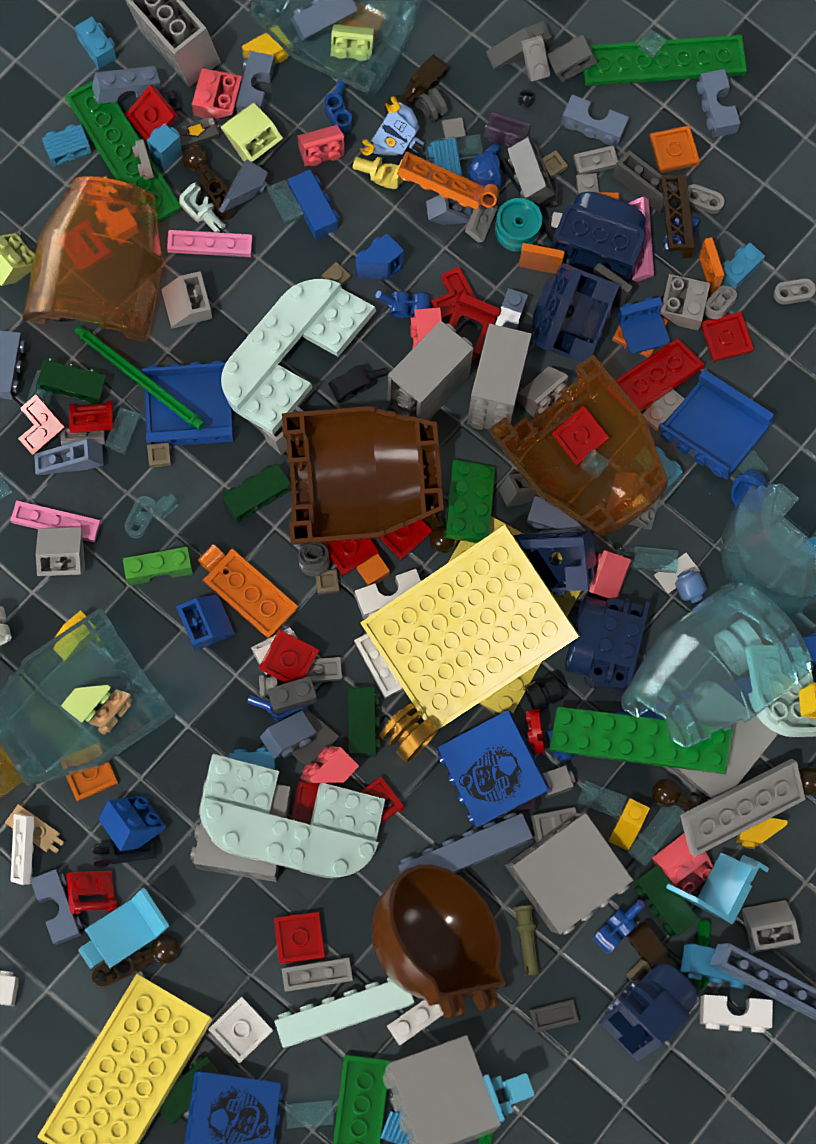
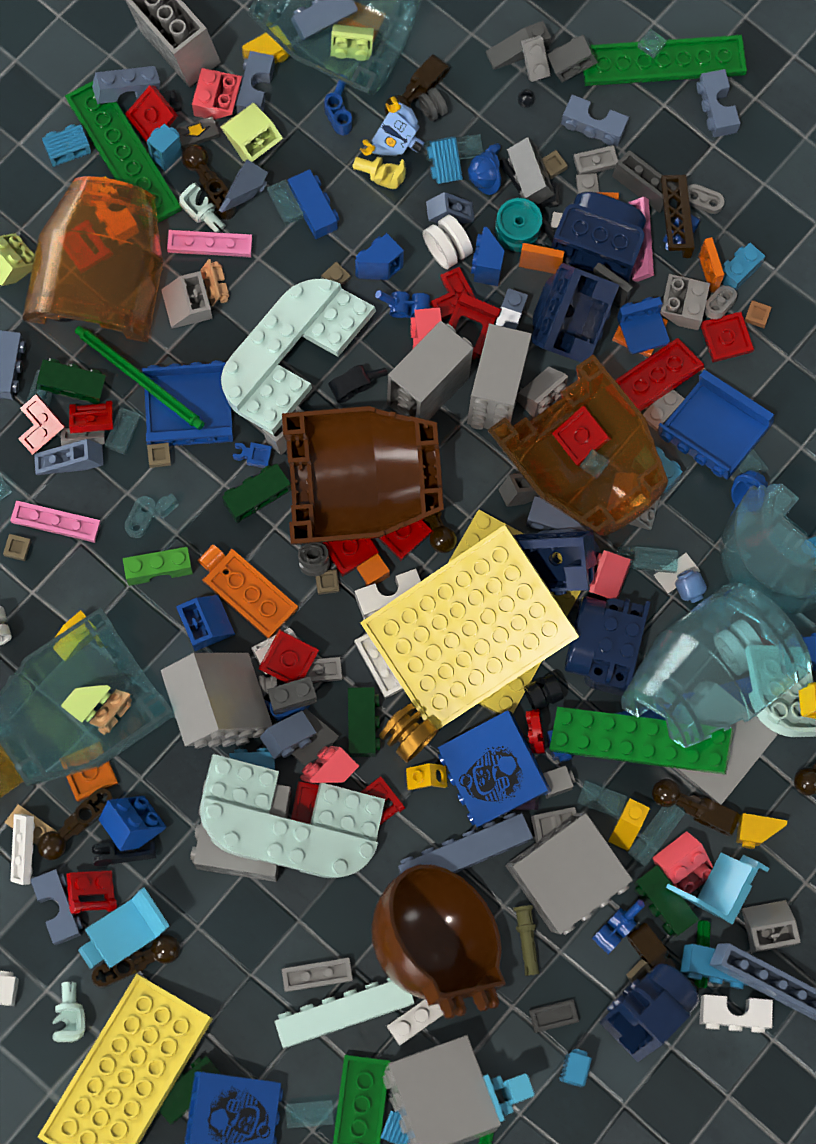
(17, 547): none -> dark tan plate
(53, 844): none -> dark brown beam
(60, 551): light grey slope -> none
(71, 1014): none -> light aqua piece
(95, 42): dark azure brick -> none
(141, 153): light grey plate -> none
(211, 275): none -> light nougat hinge
(216, 699): none -> light grey brick
(240, 1030): white plate -> none
(257, 455): none -> blue plate
(299, 938): red plate -> none
(321, 145): coral slope -> none
(425, 776): none -> yellow bracket
(446, 183): orange hinge -> none
(447, 241): none -> white wheel
(453, 127): light grey tile -> none
(469, 501): green plate -> none
(480, 222): light grey plate -> none
(487, 259): none -> blue slope
(505, 129): clear purple bracket -> none
(576, 1068): none -> dark azure brick
(674, 149): orange tile -> none
(742, 807): light grey plate -> none
(757, 314): none -> medium nougat plate
(793, 291): light grey plate -> none

